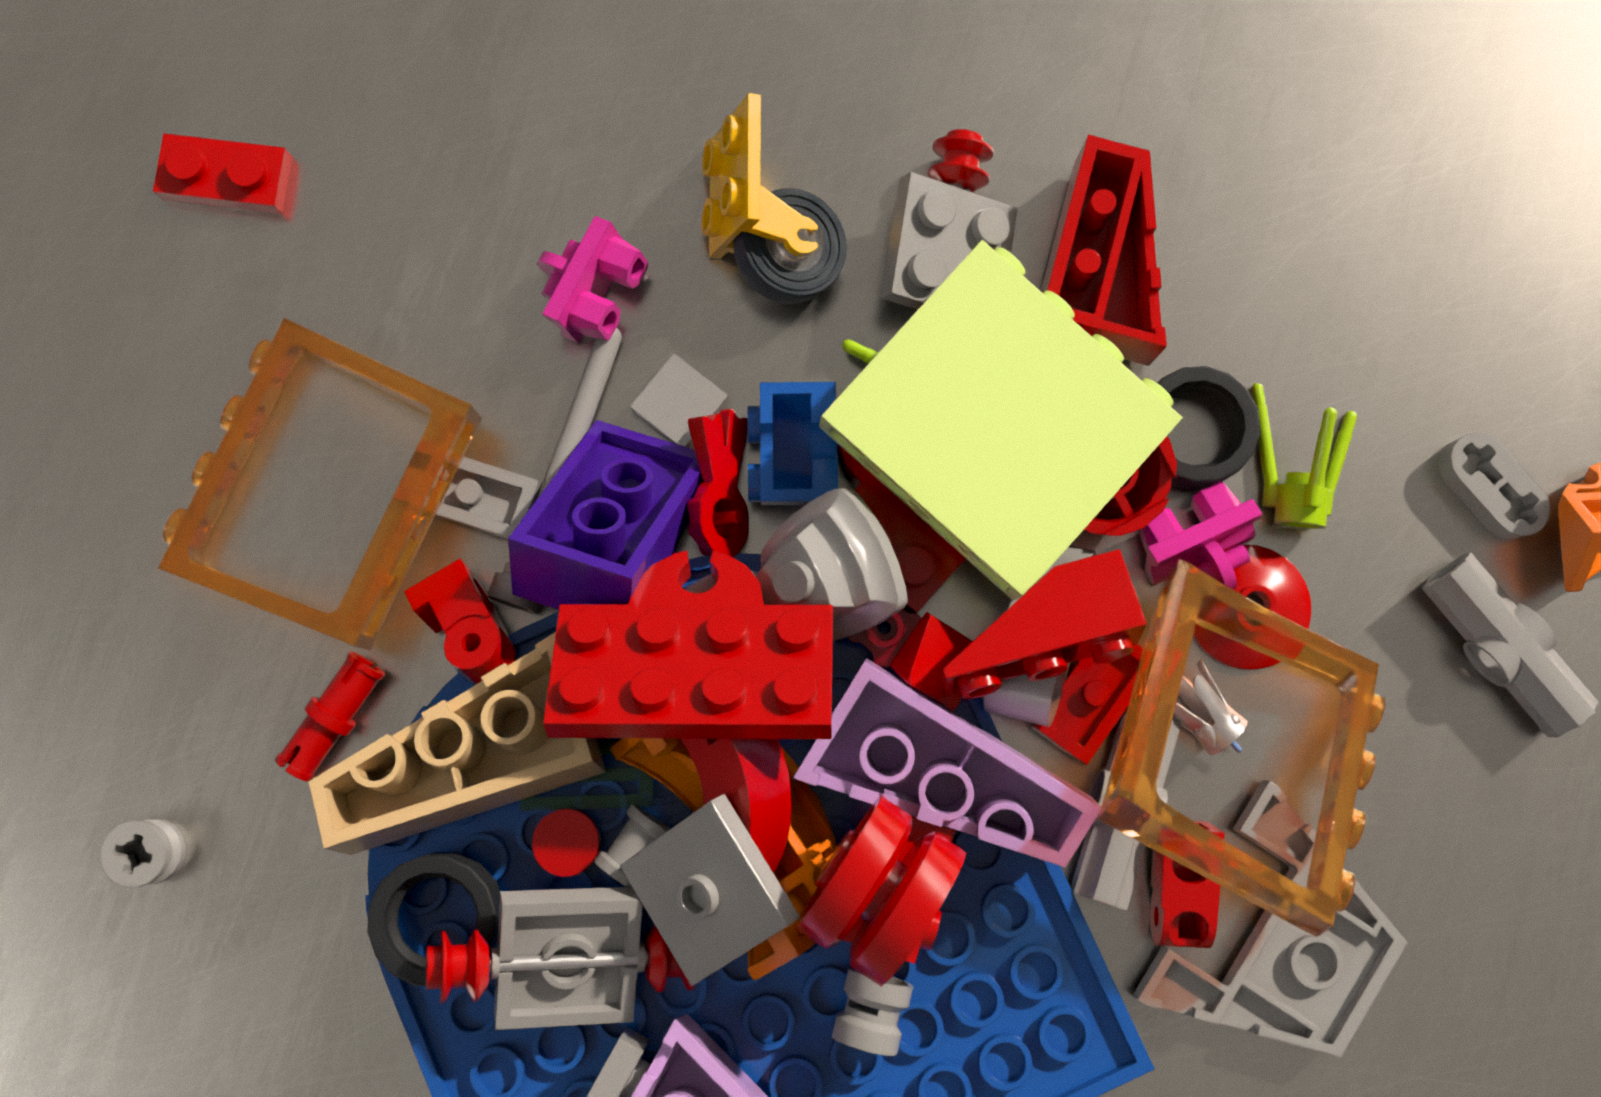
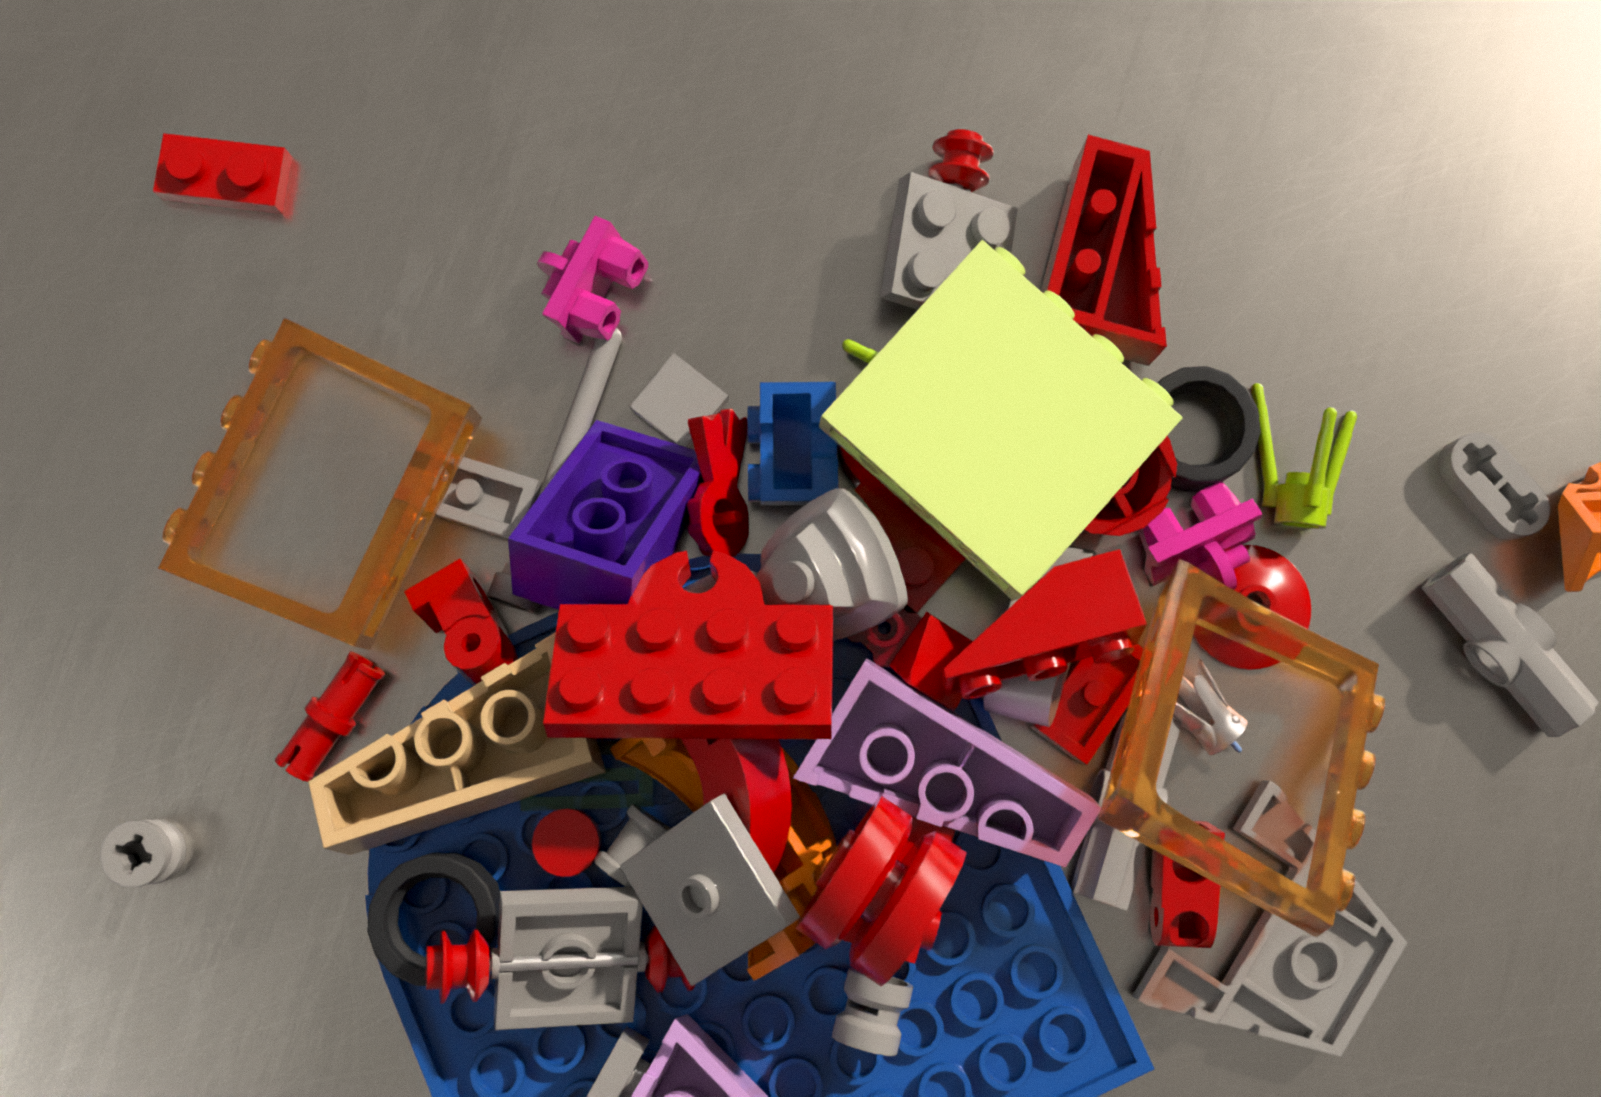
(781, 239): plate -> none

